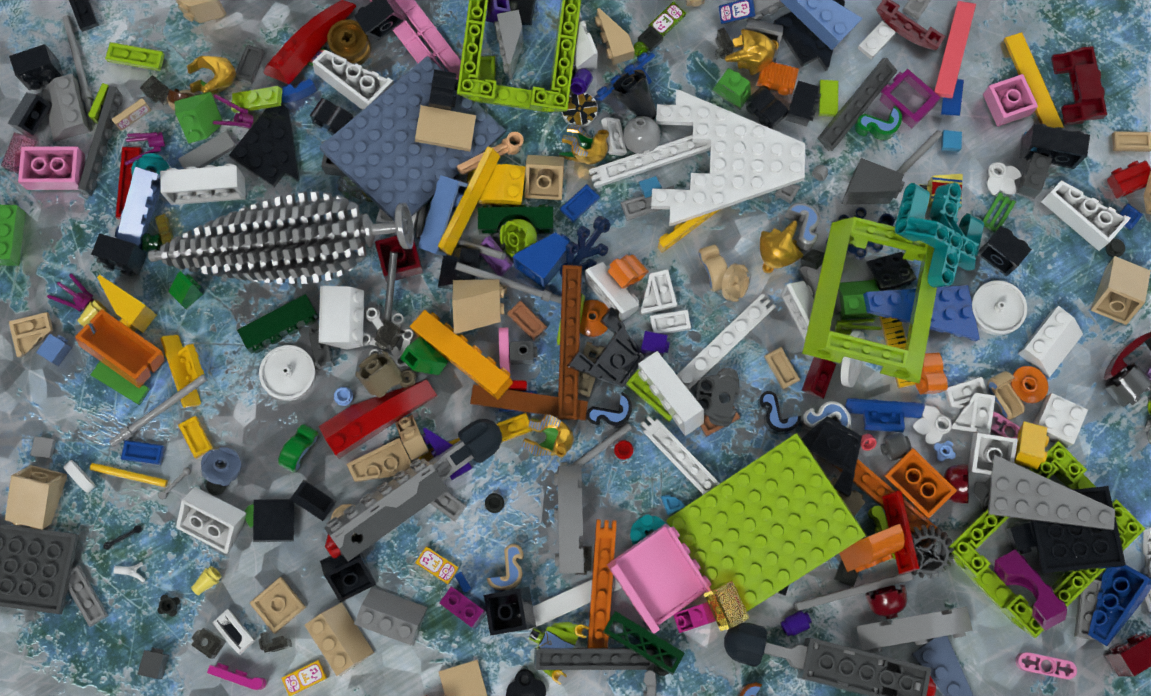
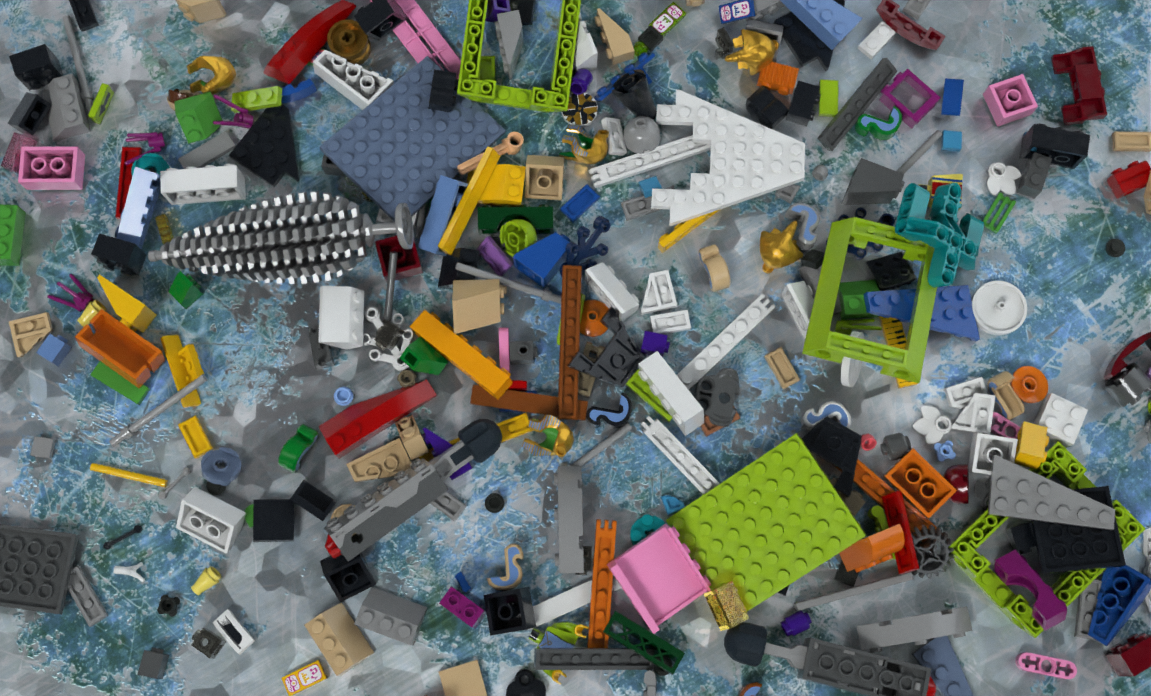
(34, 496): tan slope -> none
(79, 476): white beam -> none
(99, 144): dark grey plate -> none
(131, 114): tan tile -> none
(135, 56): lime plate -> none
(142, 452): blue tile -> none
(151, 242): dark green wheel -> none
(155, 90): clear smoke brick -> none
(239, 676): dark pink plate -> none
(249, 64): dark grey tile -> none
(277, 324): dark green brick -> none
(277, 605): tan tile -> none
(277, 643): clear smoke bracket -> none
(287, 373): white piece -> none
(330, 116): black brick -> none
(379, 374): dark tan brick -> none
(437, 565): tile -> none
(445, 128): tan tile -> none
(484, 250): light grey bar -> none
(527, 320): nougat tile -> none
(623, 450): red plate -> none
(627, 270): orange brick -> none
(694, 617): dark pink slope -> none
(733, 88): bright green torso -> none
(735, 282): tan tile -> none
(772, 418): black animal -> none
(819, 377): dark red slope -> none
(884, 415): blue bracket -> none
(887, 601): dark red cylinder -> none
(932, 377): orange brick -> none
(955, 49): coral tile -> none
(1004, 251): black brick -> none
(1026, 65): yellow tile -> none
(1052, 341): white slope -> none
(1085, 215): white wedge -> none
(1121, 290): tan slope -> none
(1131, 212): blue tile -> none

